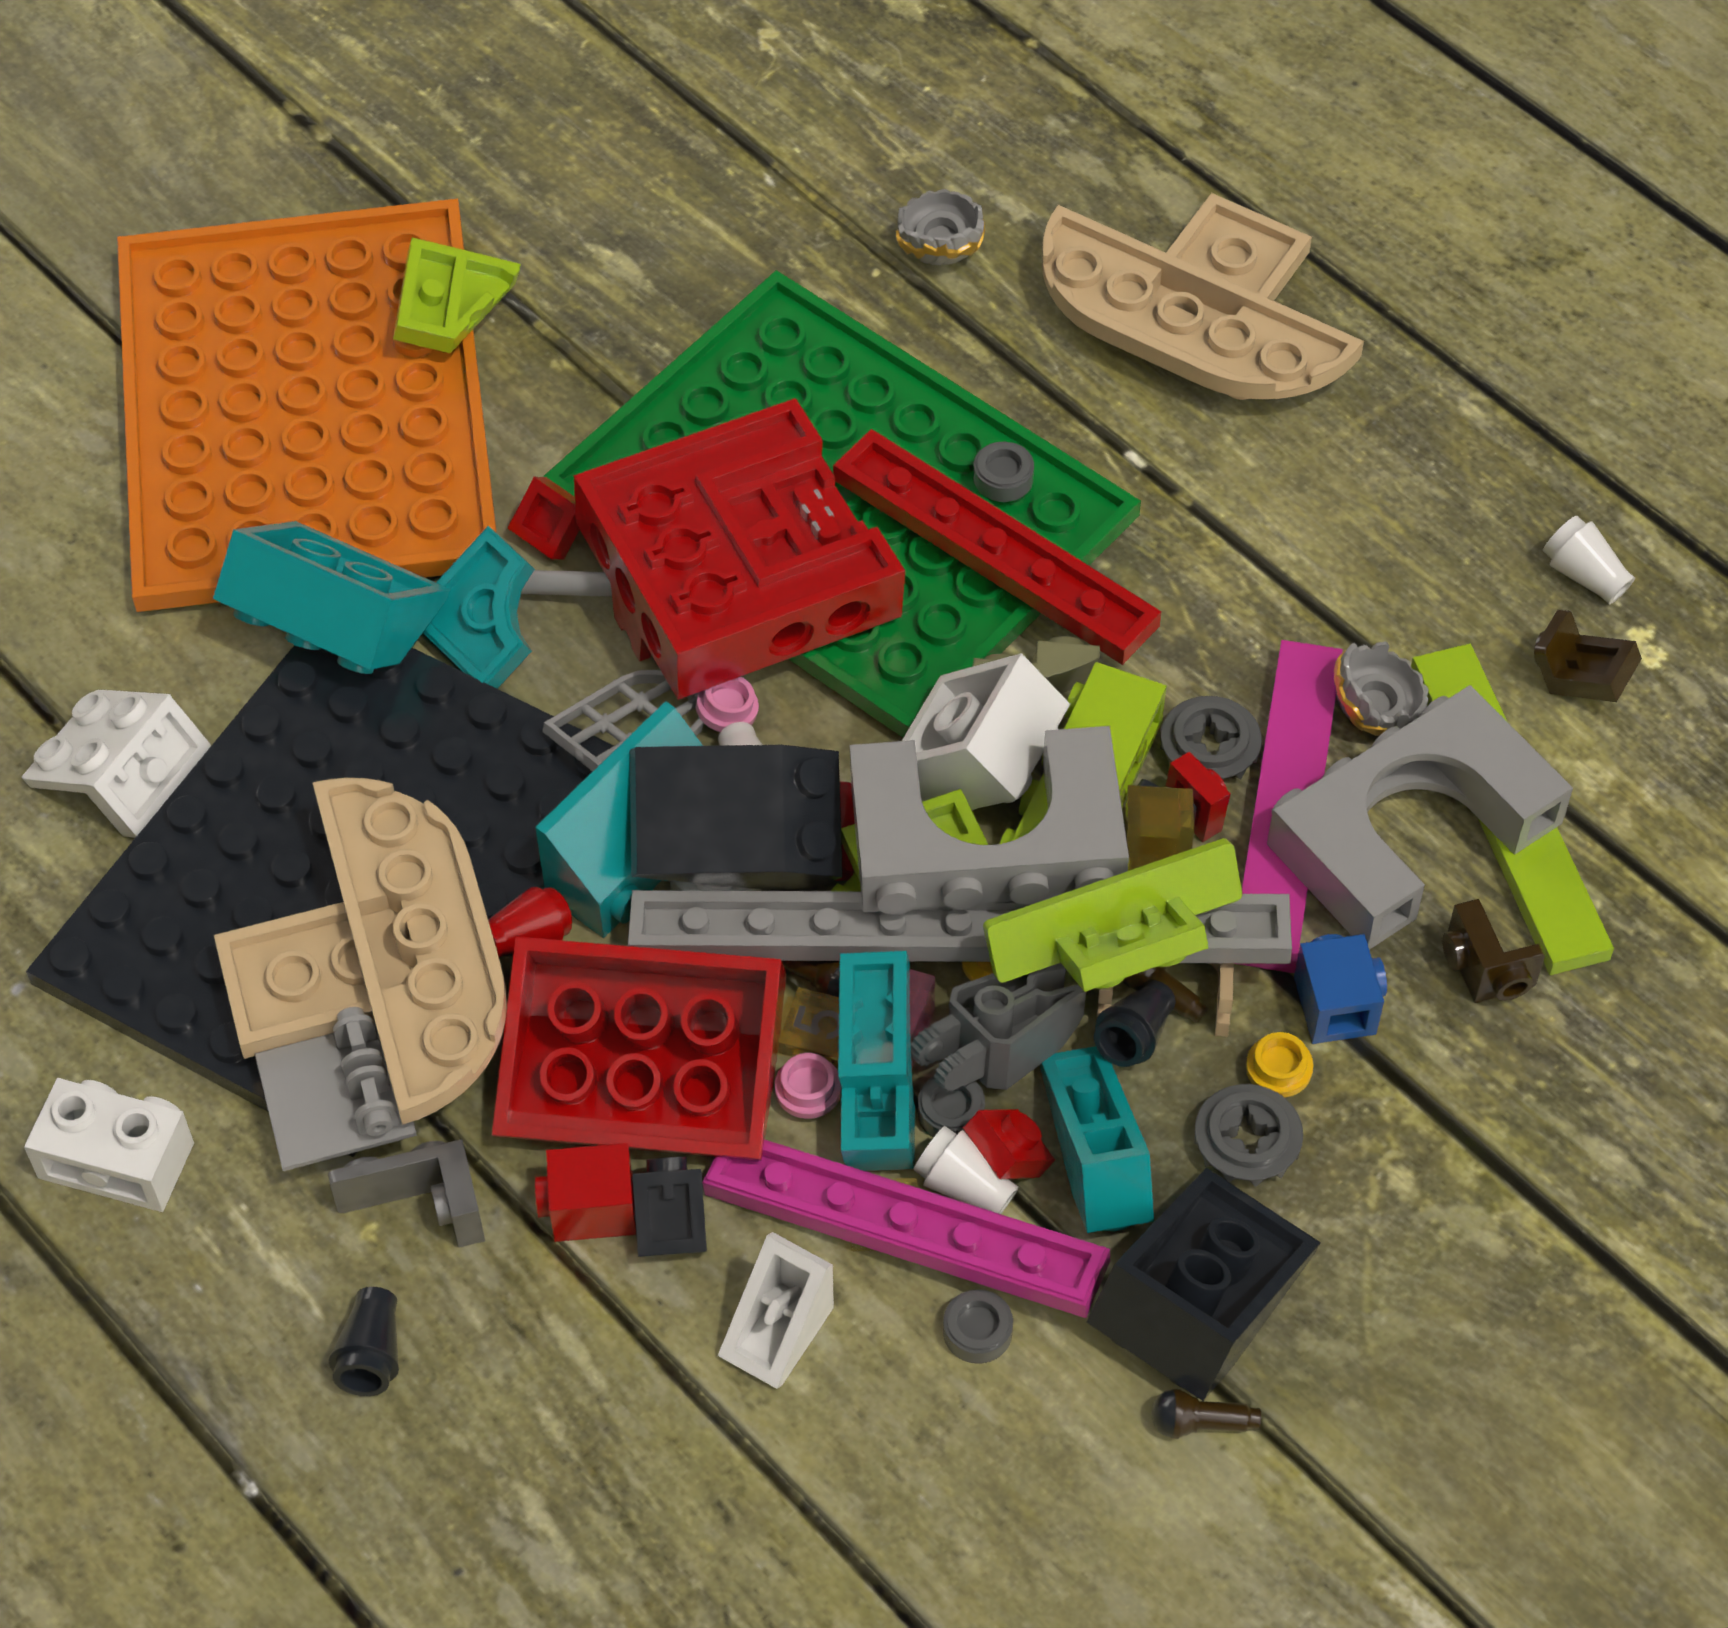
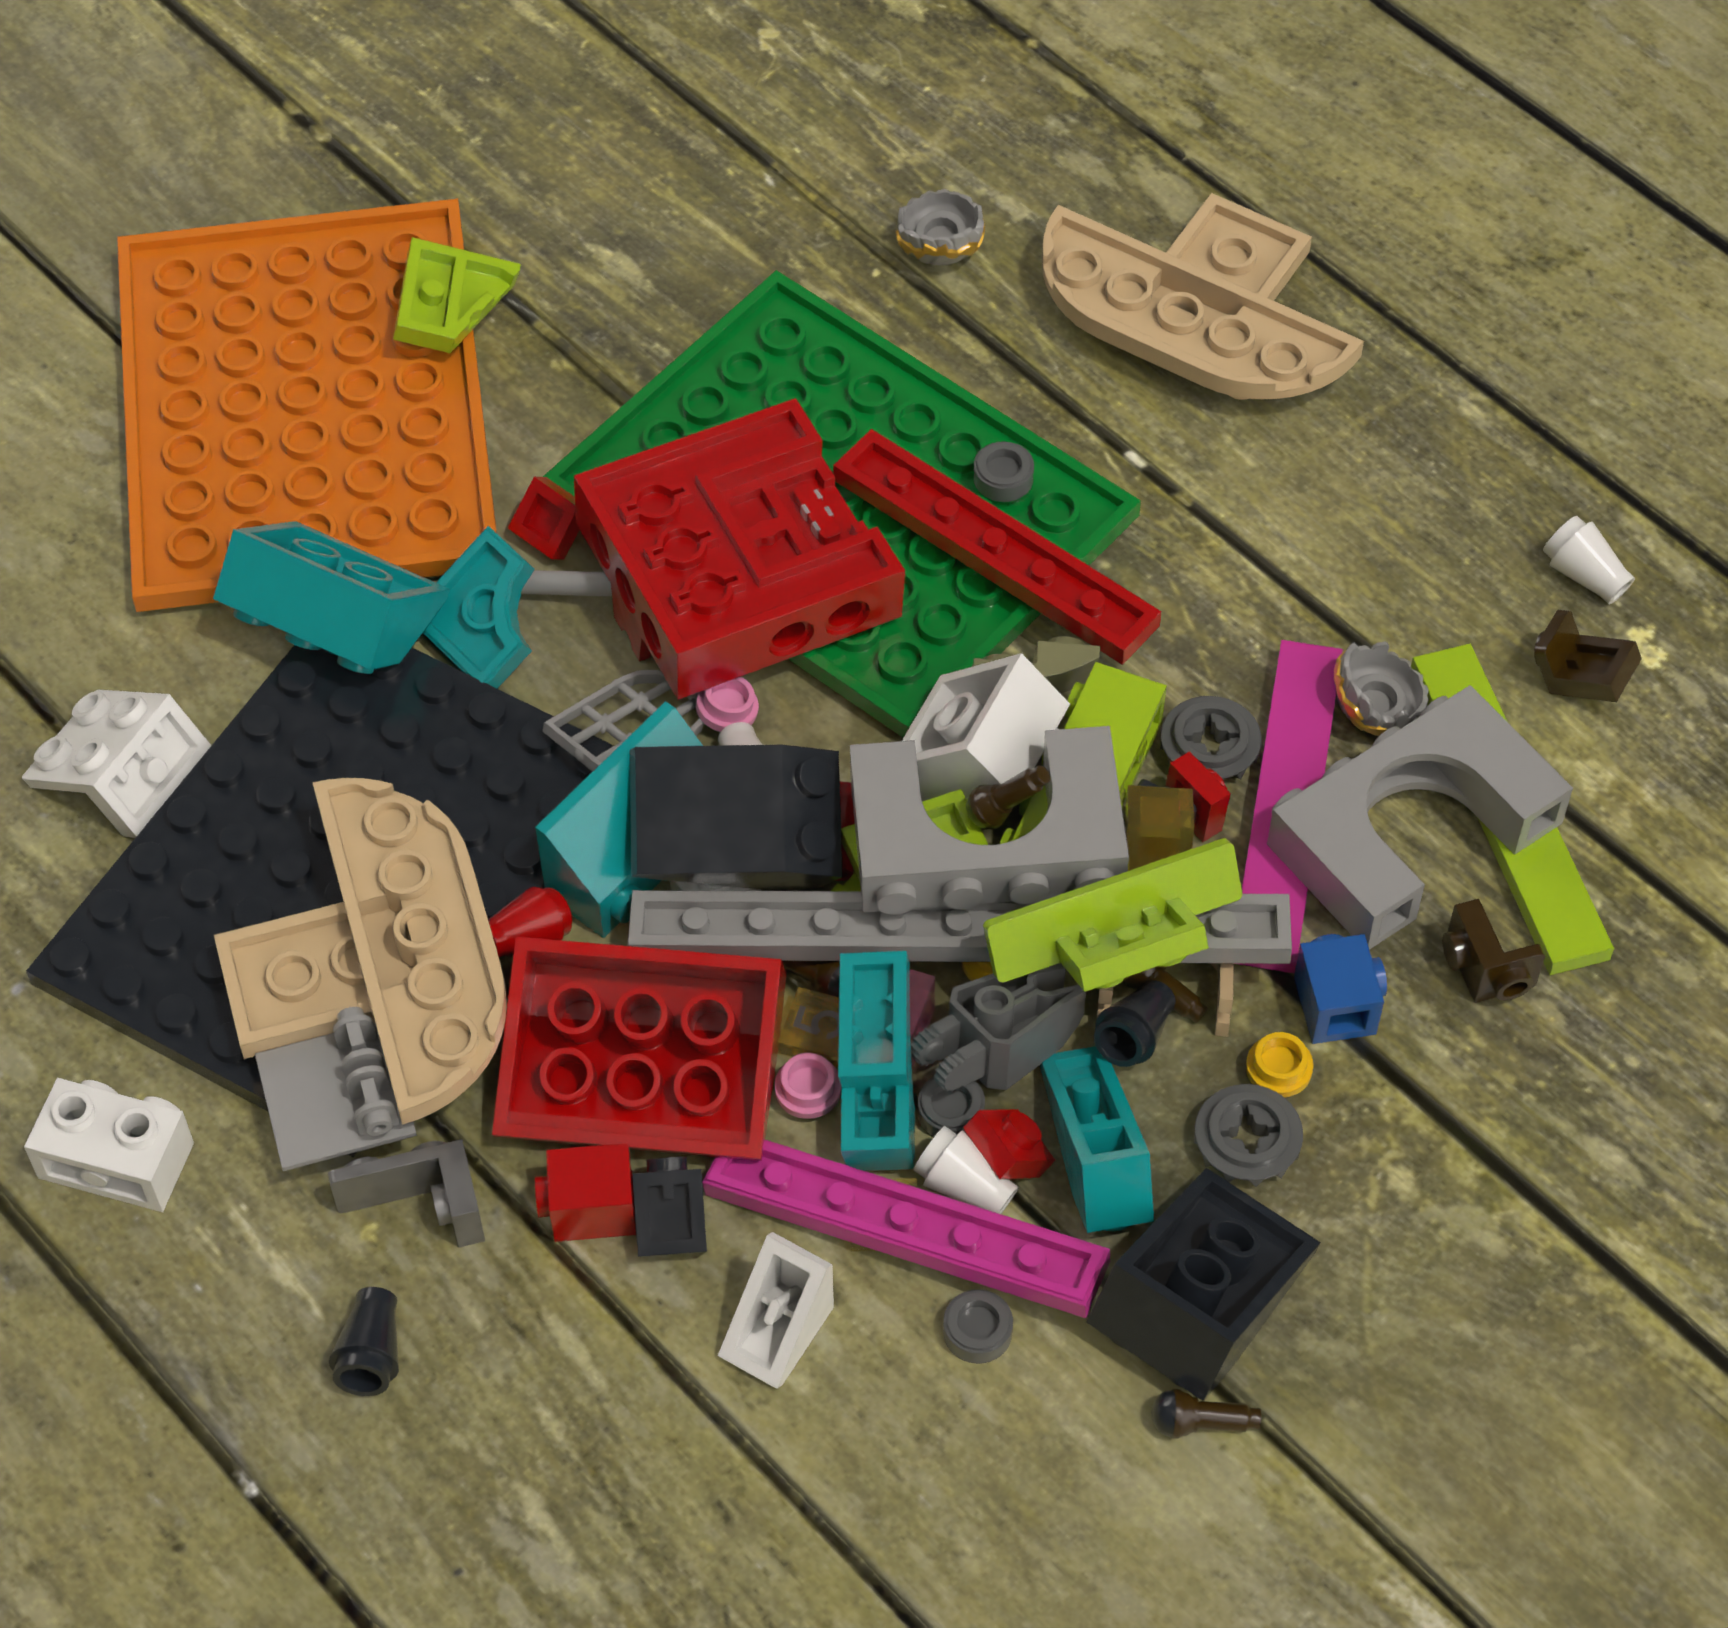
(991, 804): none -> dark brown piece

